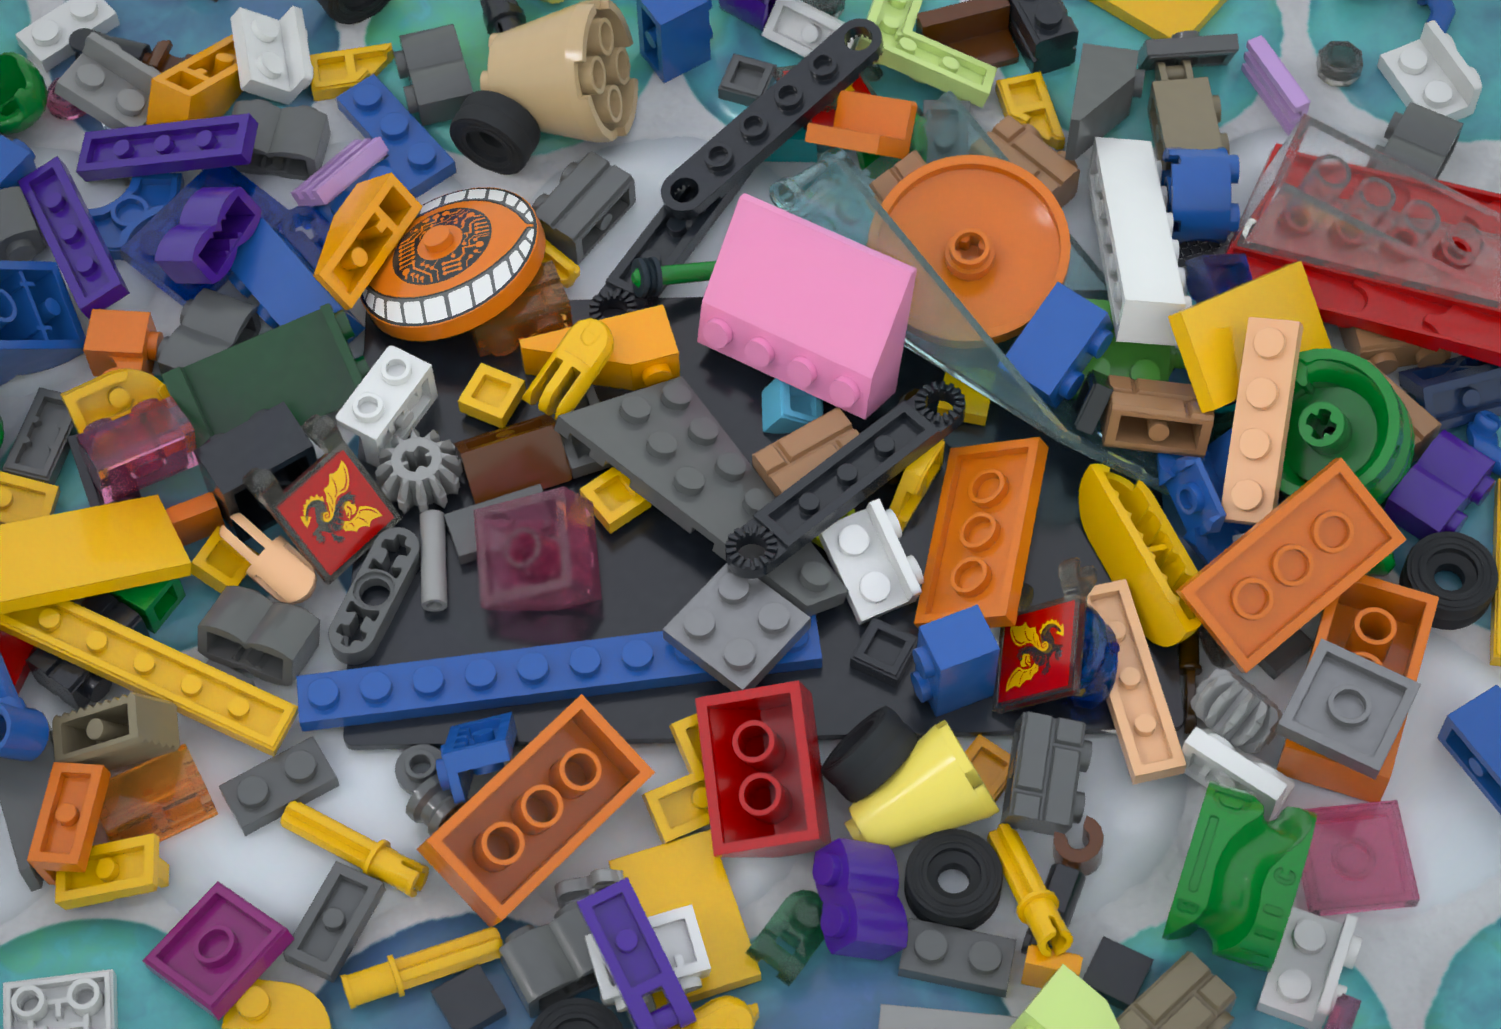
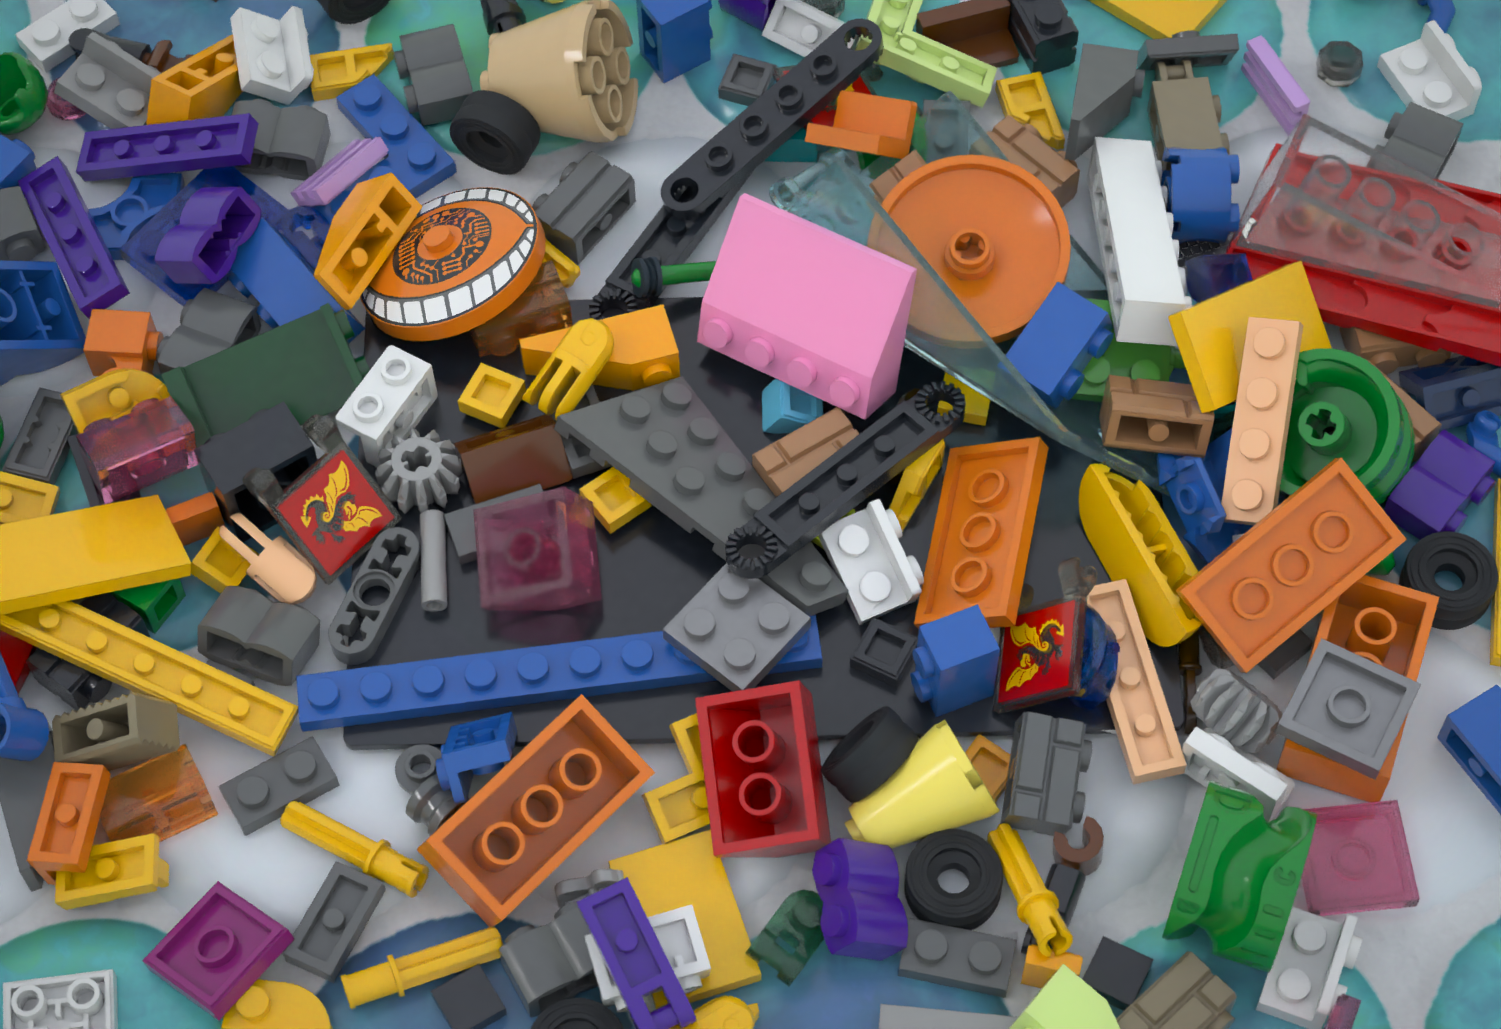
(1091, 401): black tile -> none

